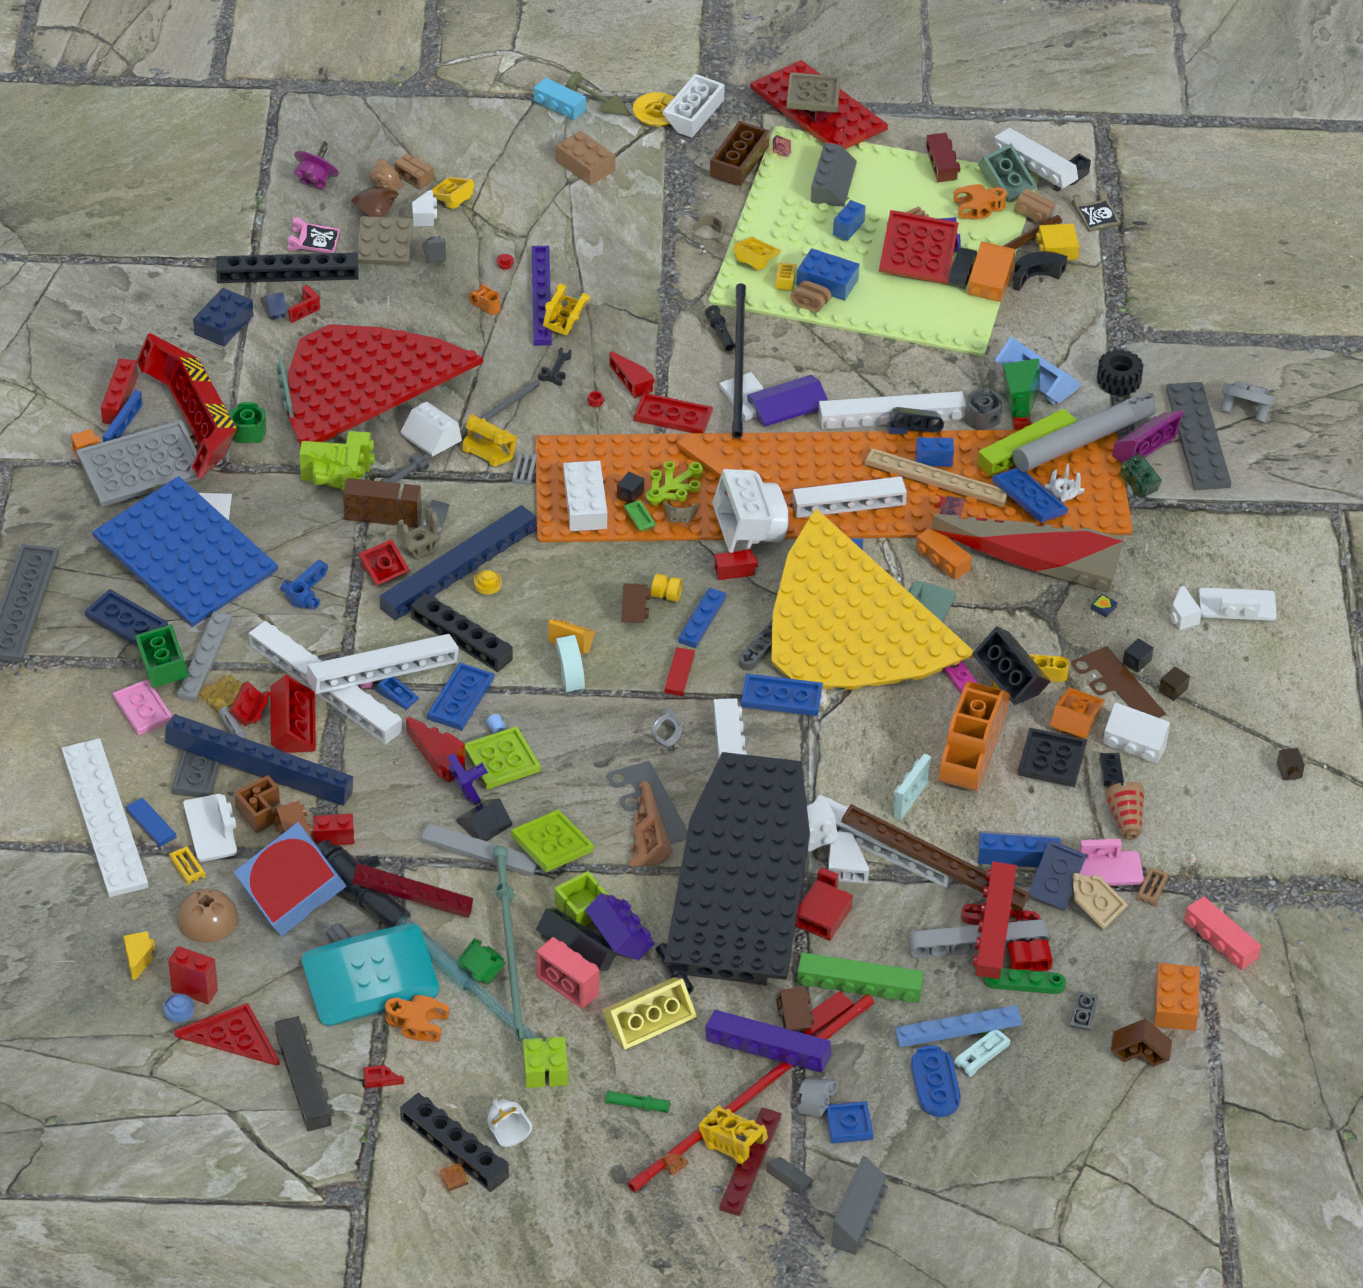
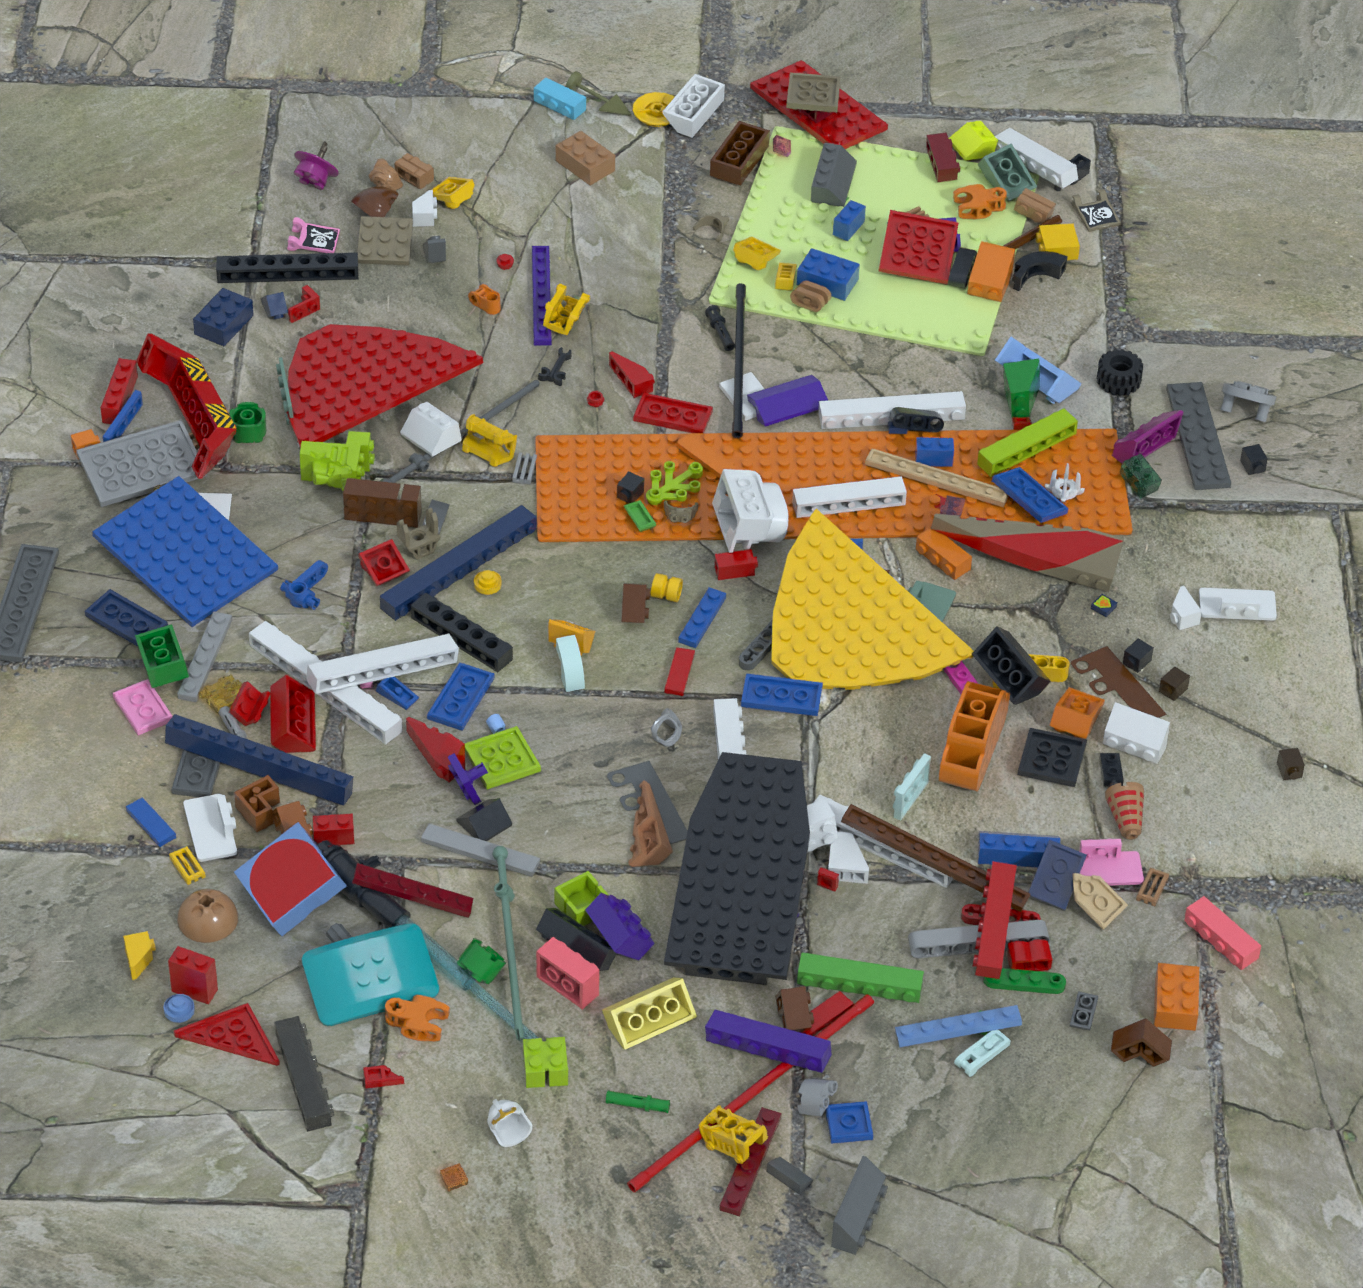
(104, 818): white plate -> none
(454, 1142): black brick -> none
(552, 840): lime plate -> none
(585, 495): white brick -> none
(674, 1162): clear orange tile -> none
(676, 972): black pin -> none
(823, 910): red brick -> none
(935, 1081): blue tile -> none
(974, 141): none -> neon yellow slope
(983, 409): dark grey brick -> none
(1084, 431): light grey piece -> none
(1253, 459): none -> black brick

